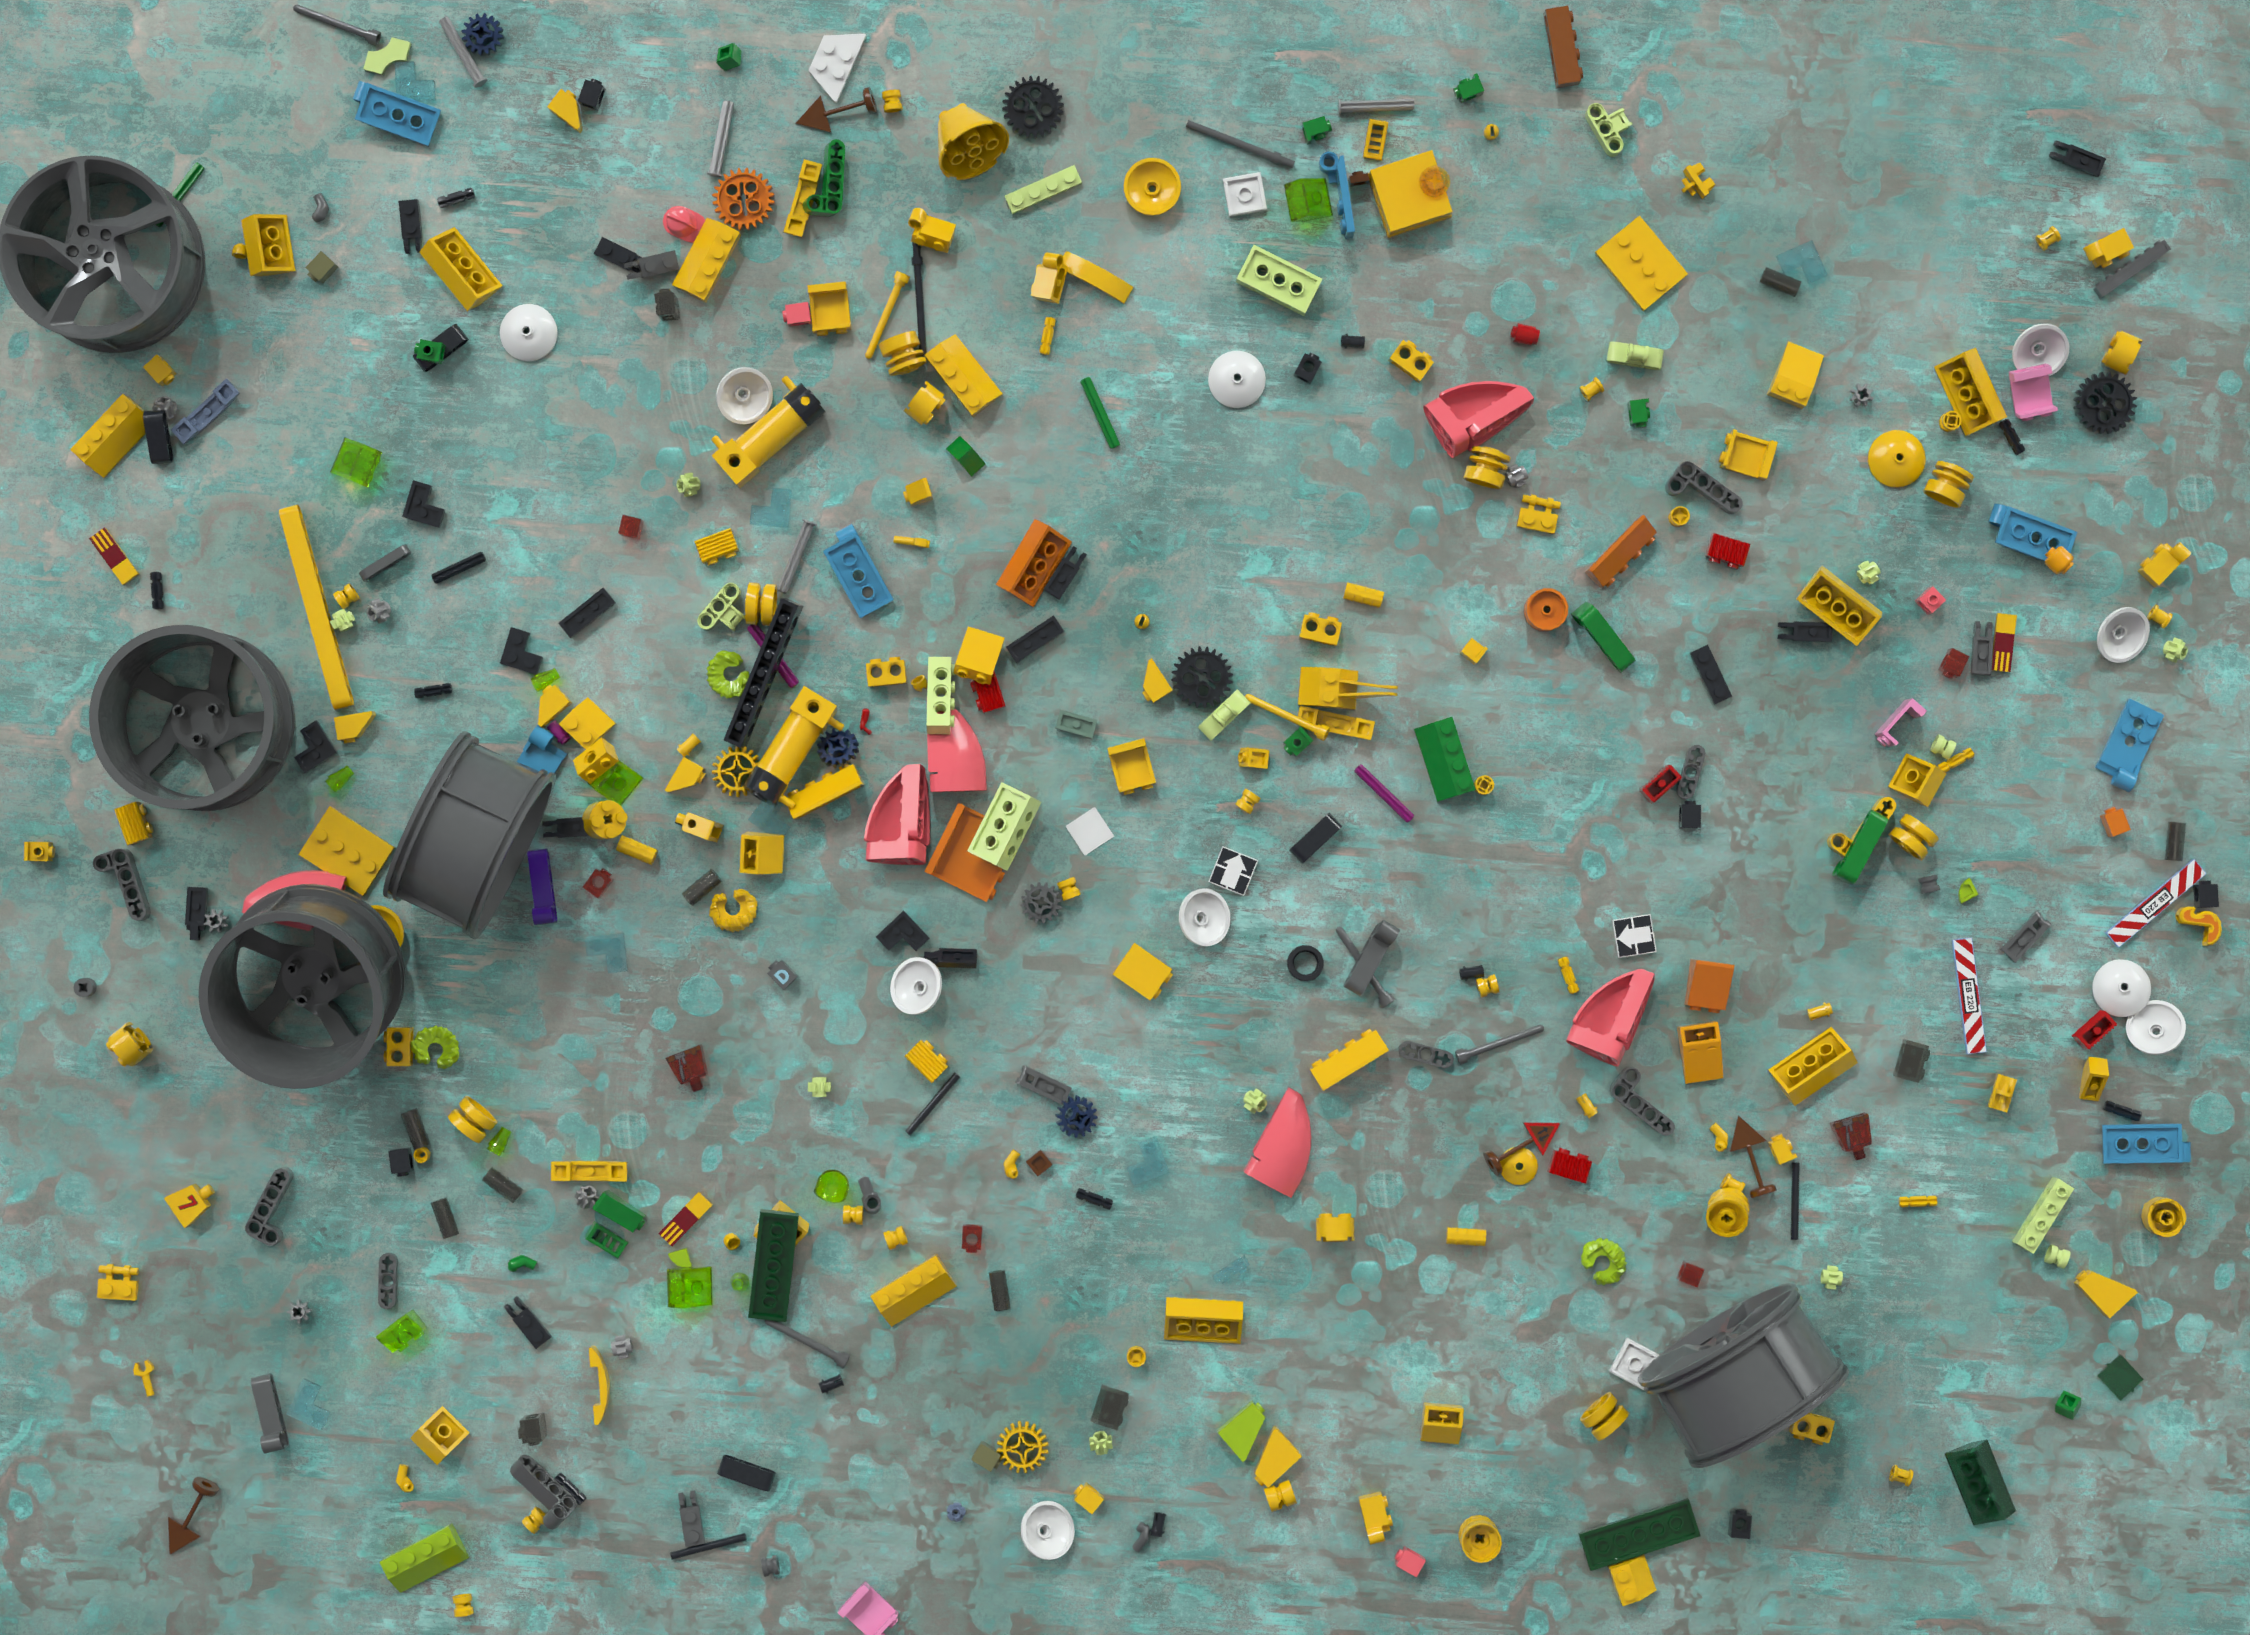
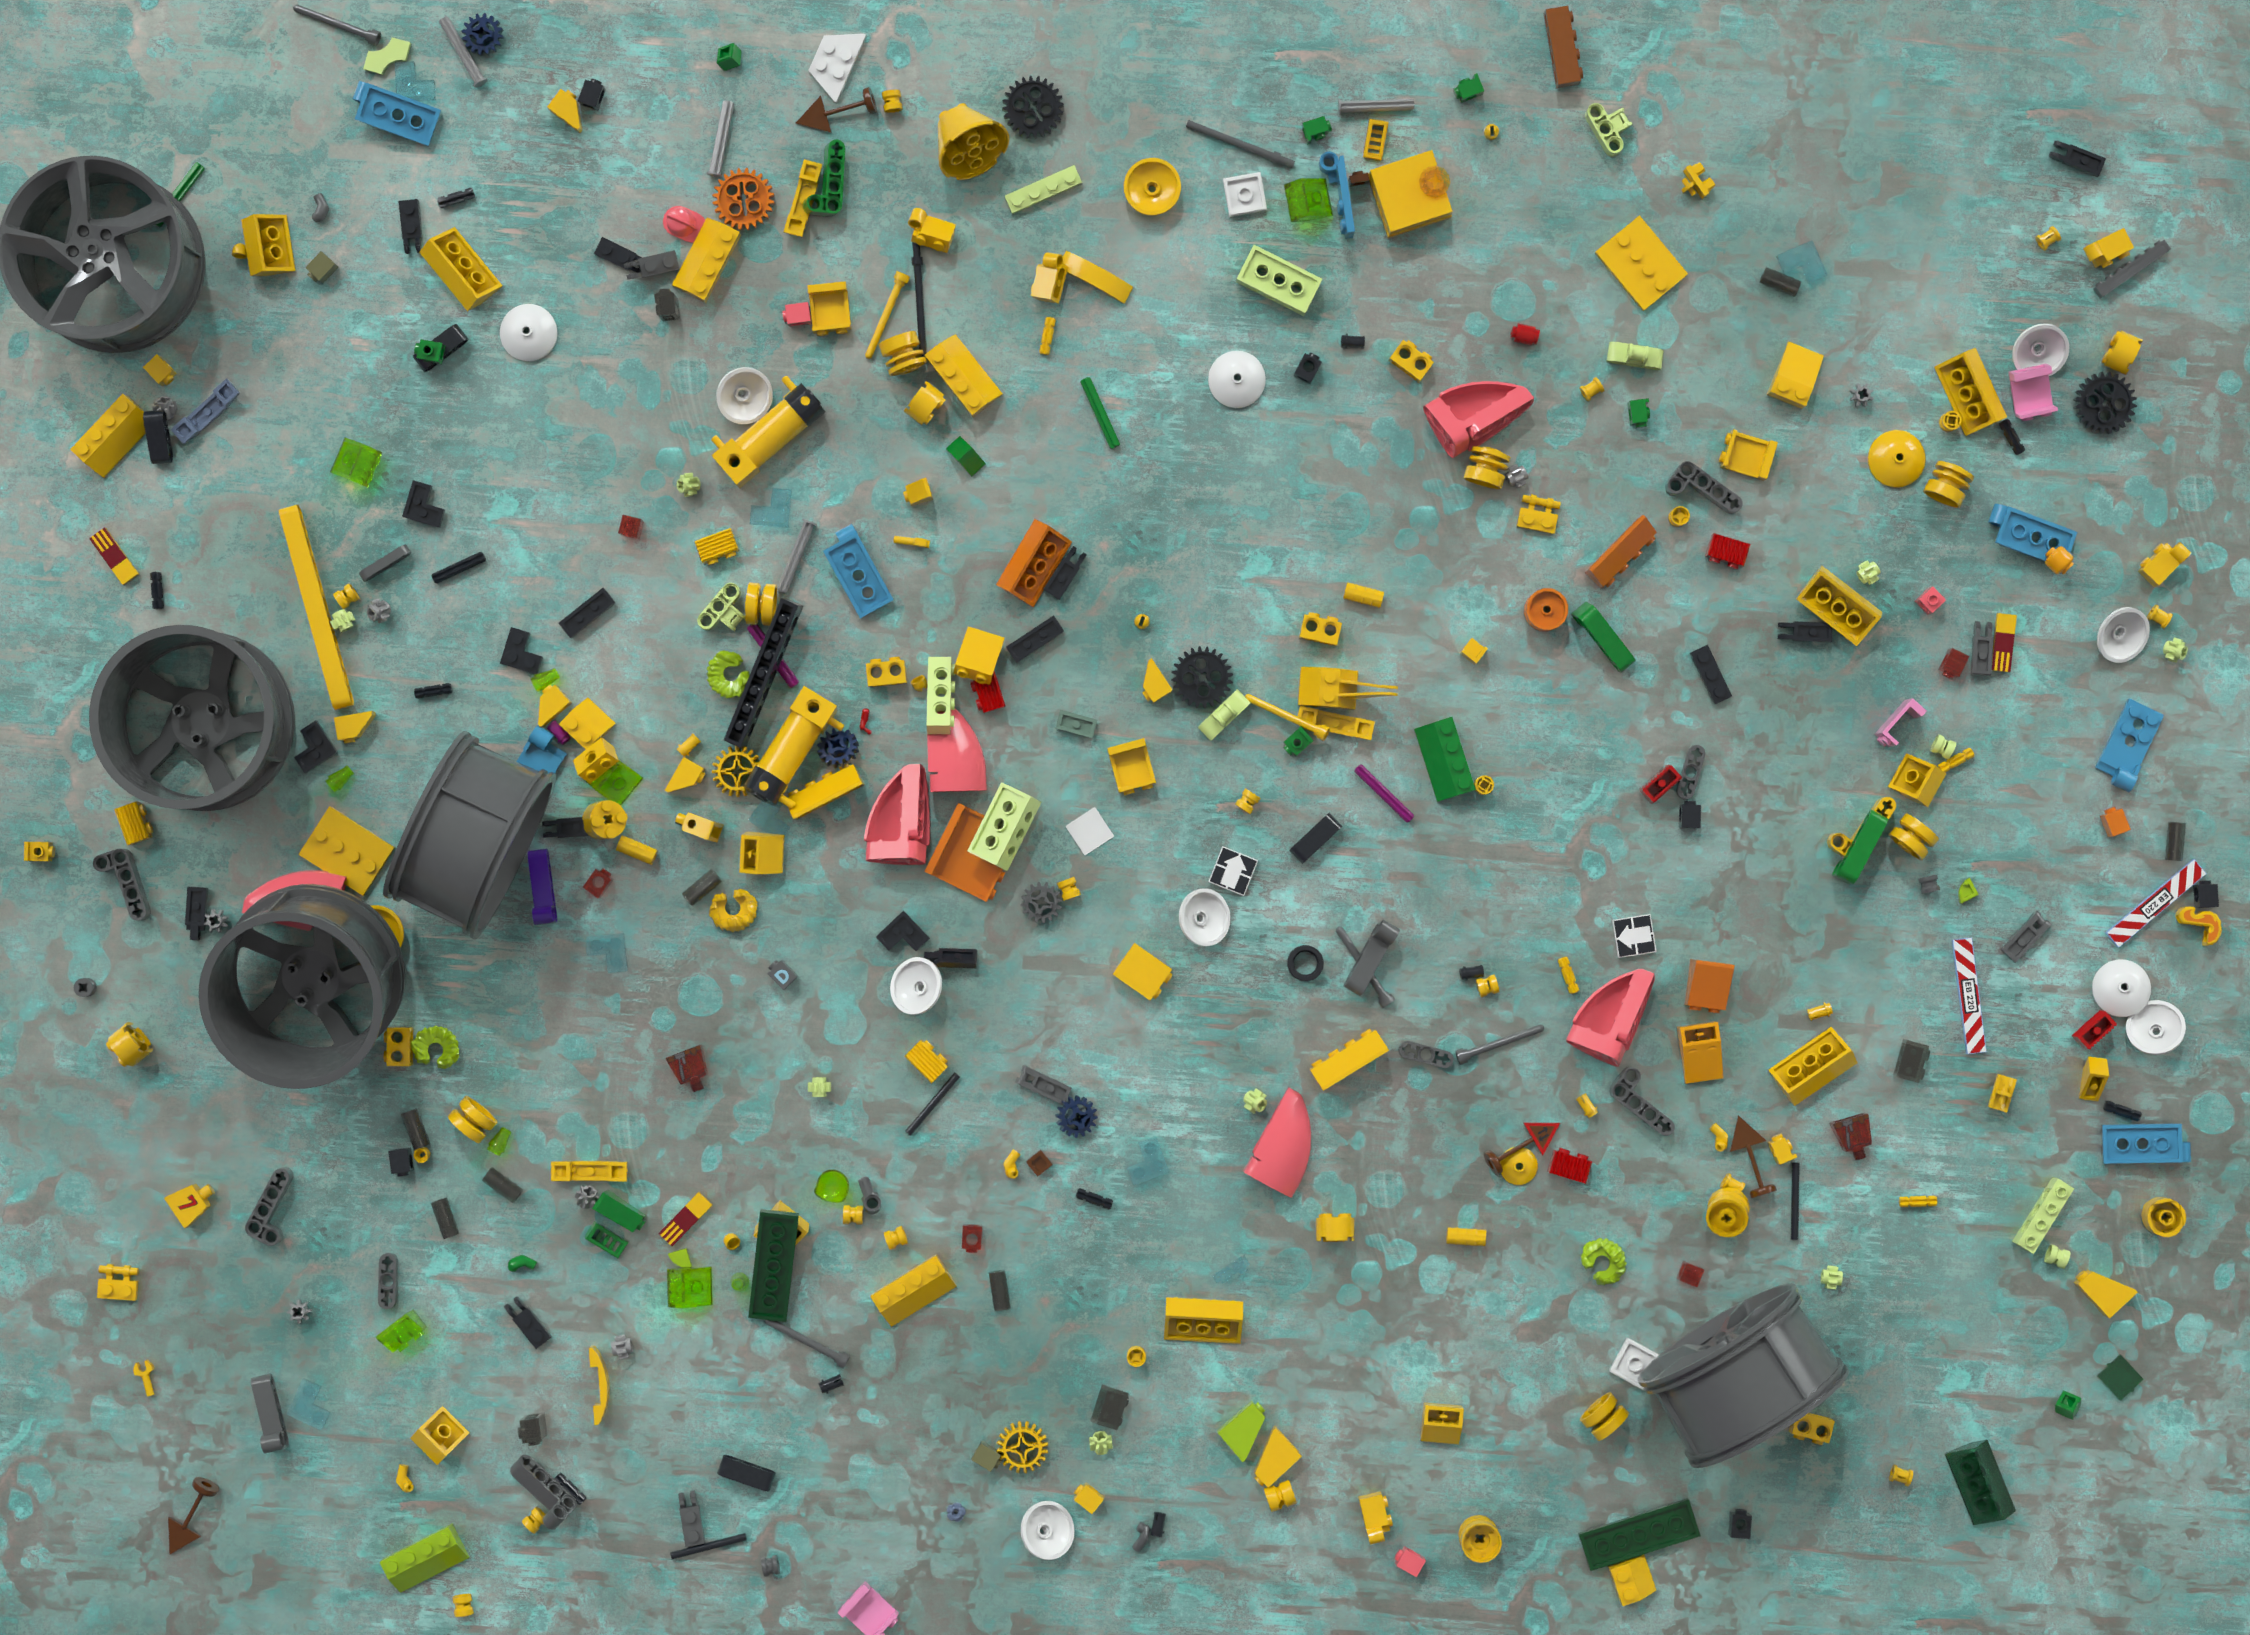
(1253, 758): yellow bracket -> none

